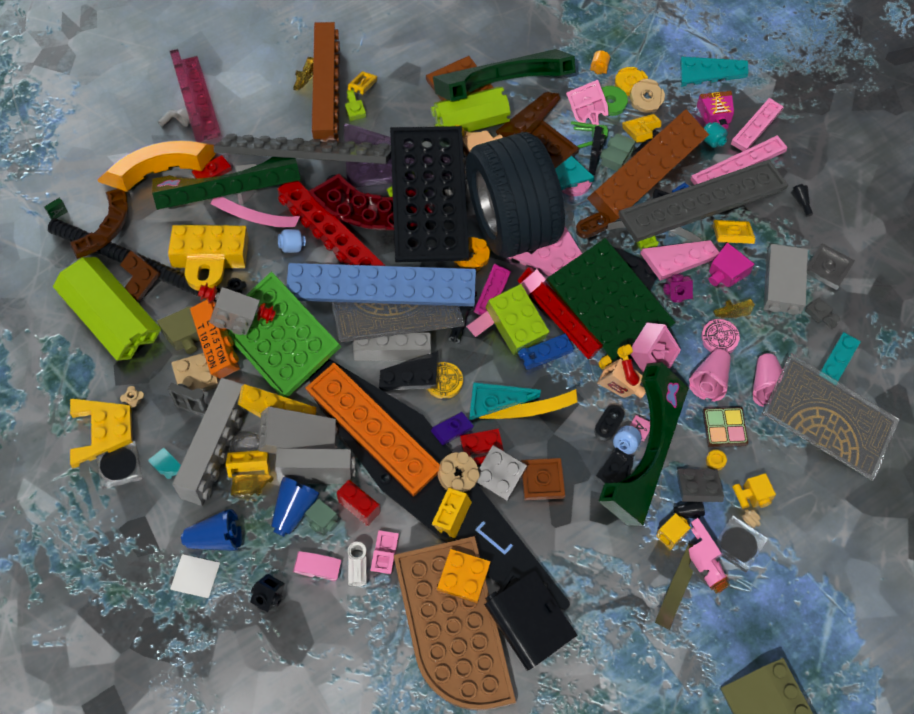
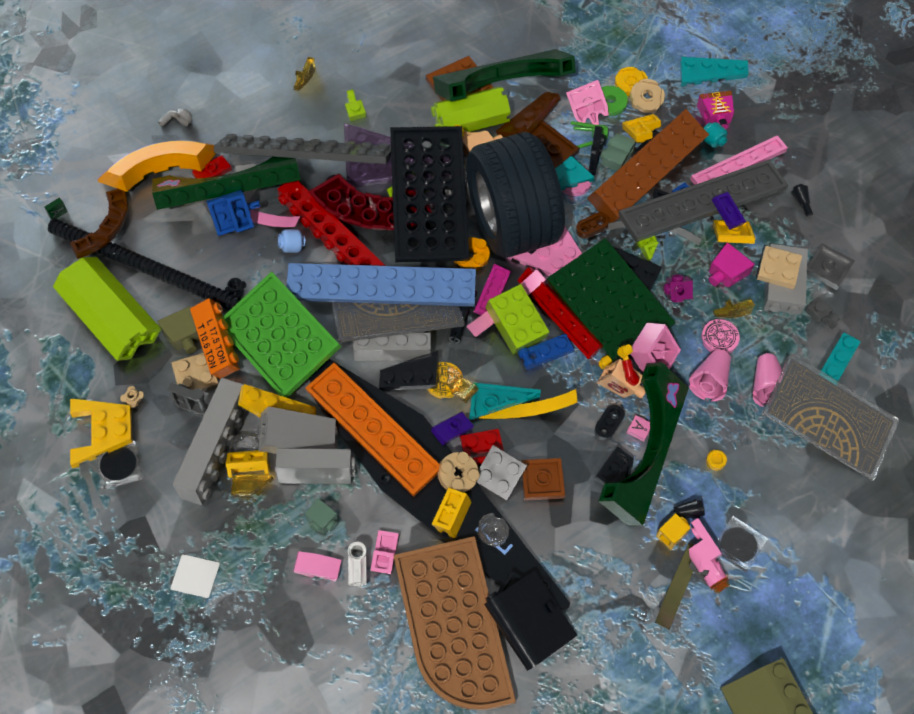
(143, 275): reddish brown plate -> none
(165, 463): teal slope -> none
(196, 97): clear pink plate -> none
(207, 248): yellow brick -> none
(214, 533): blue cone -> none
(231, 212): none -> blue plate
(234, 309): light grey brick -> none
(267, 593): black brick -> none
(291, 505): blue cone -> none
(325, 83): dark orange brick -> none
(358, 502): red brick -> none
(366, 83): yellow tile -> none
(460, 386): none -> clear yellow slope
(463, 576): light orange plate -> none
(493, 530): none -> clear hair
(600, 62): light orange plate -> none
(627, 439): light blue head -> none
(678, 258): bright pink wing -> none
(700, 485): dark grey plate -> none
(725, 427): tile -> none
(728, 210): none -> dark purple plate
(751, 518): tan plate -> none
(757, 125): bright pink plate -> none
(757, 490): yellow brick -> none
(779, 267): none -> tan plate

